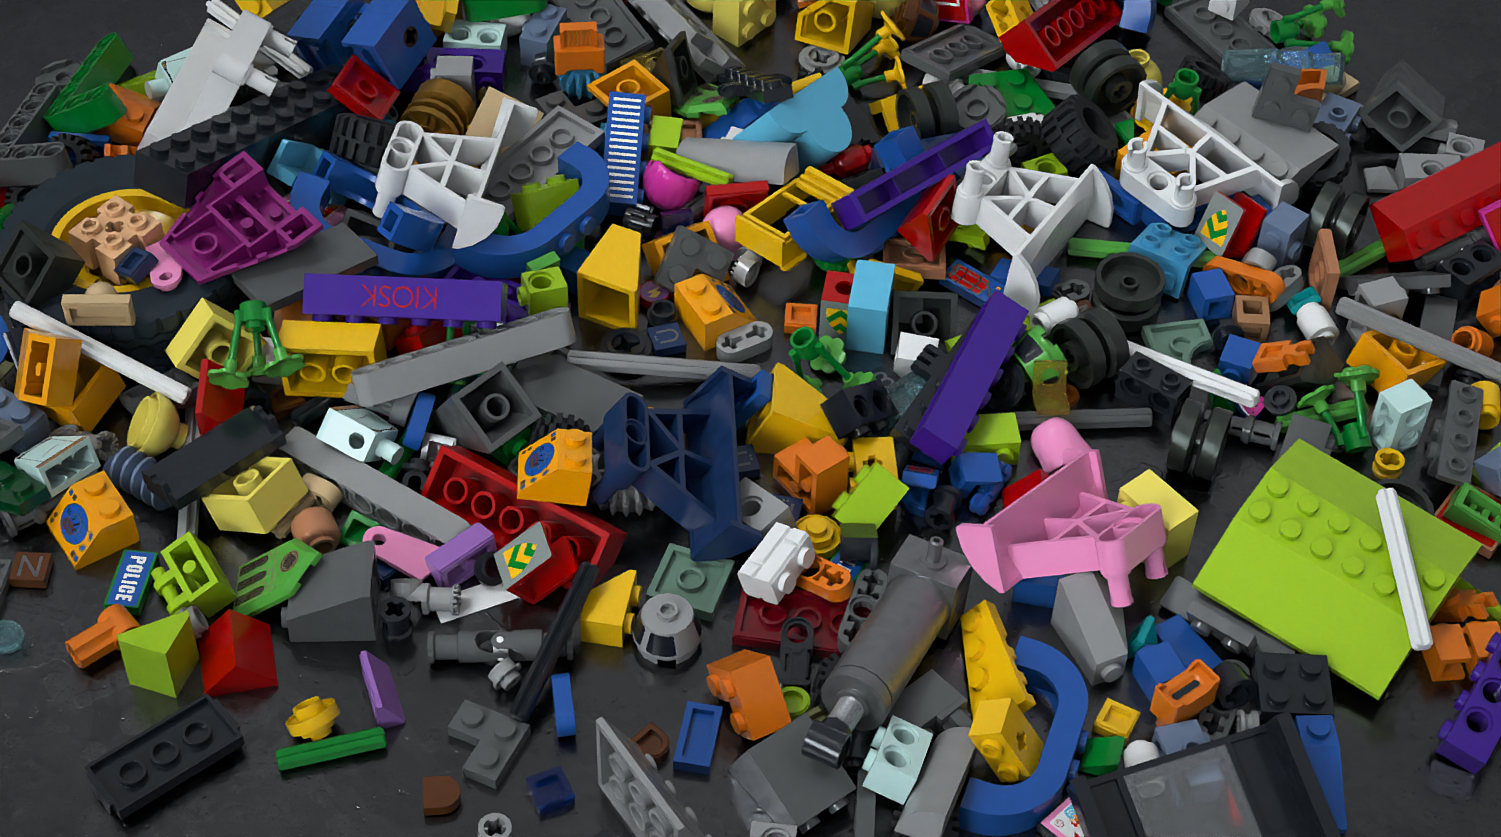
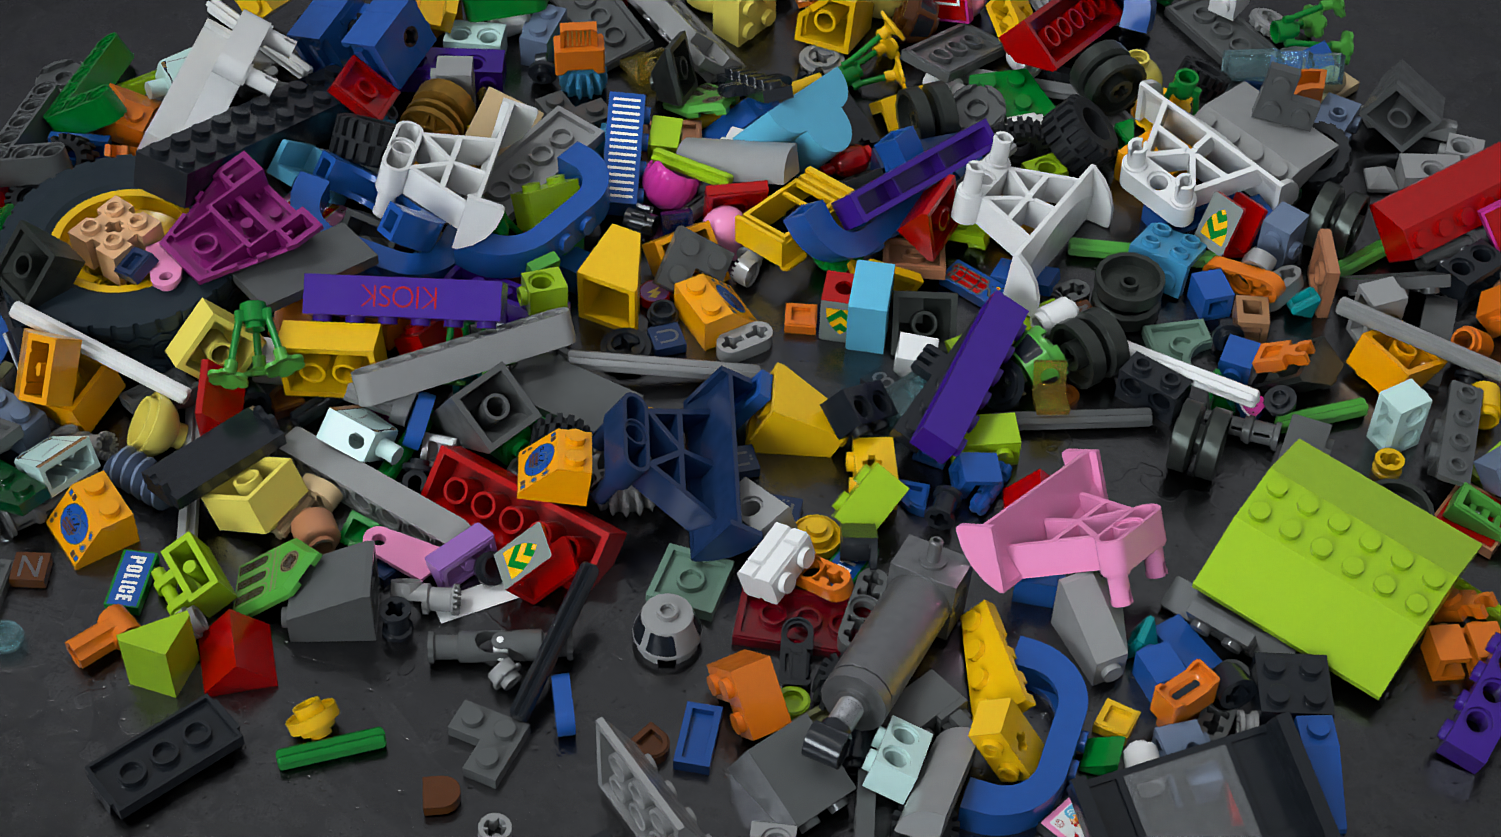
(98, 307): tan tile -> none
(381, 691): medium lavender slope -> none
(550, 790): clear blue tile -> none
(608, 610): yellow slope -> none
(637, 80): light orange slope -> none
(813, 472): orange brick -> none
(823, 355): plant -> none
(920, 476): blue tile -> none
(1051, 439): bright pink hair -> none
(1124, 203): blue tile -> none
(1177, 512): light yellow brick -> none
(1316, 322): white brick -> none
(1355, 434): plant -> none
(1404, 569): white axle -> none

